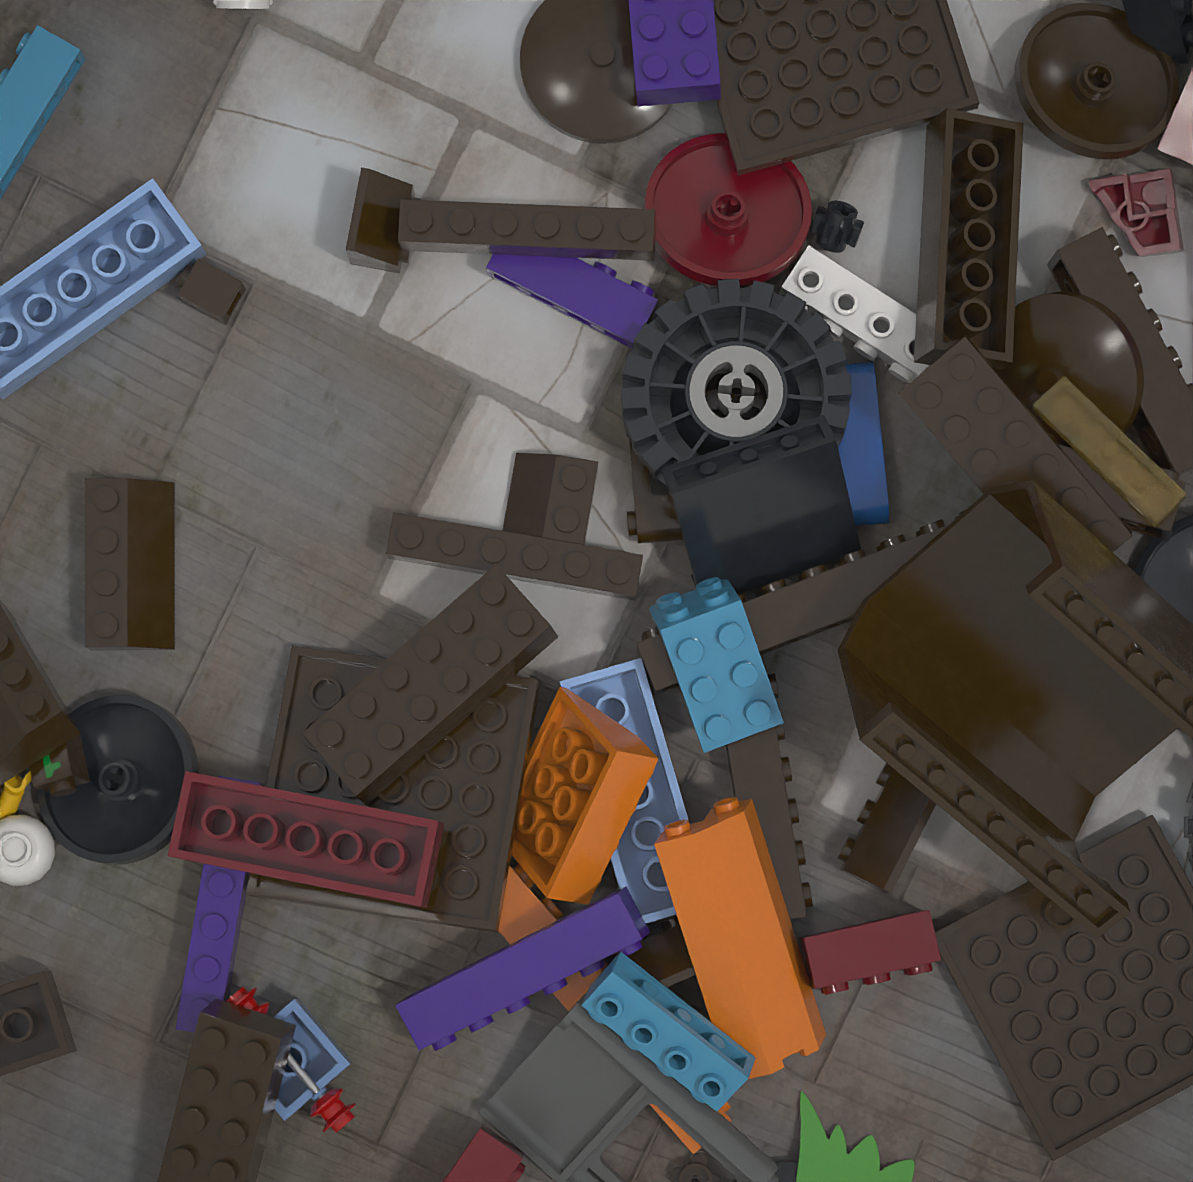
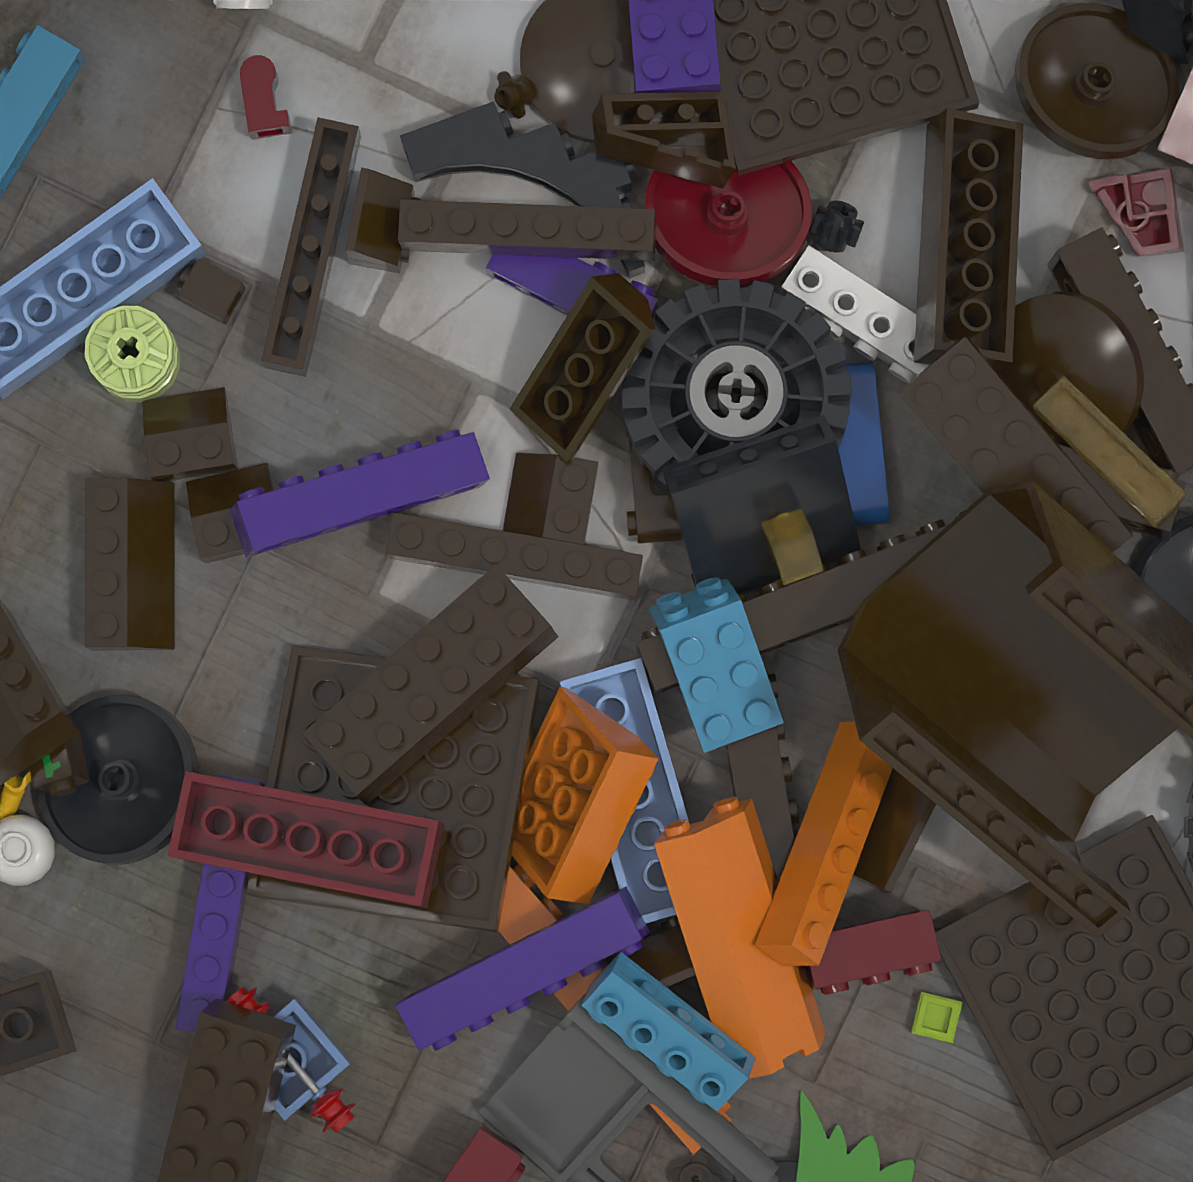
(137, 377): none -> yellowish green wheel
(188, 435): none -> dark brown slope
(210, 508): none -> dark brown slope
(258, 90): none -> dark red leg
(311, 247): none -> dark brown brick
(358, 493): none -> dark purple brick
(480, 143): none -> black arch
(513, 93): none -> dark brown plate
(585, 363): none -> dark brown slope
(668, 133): none -> dark brown wedge
(792, 546): none -> clear yellow brick
(825, 852): none -> orange brick
(936, 1017): none -> lime tile

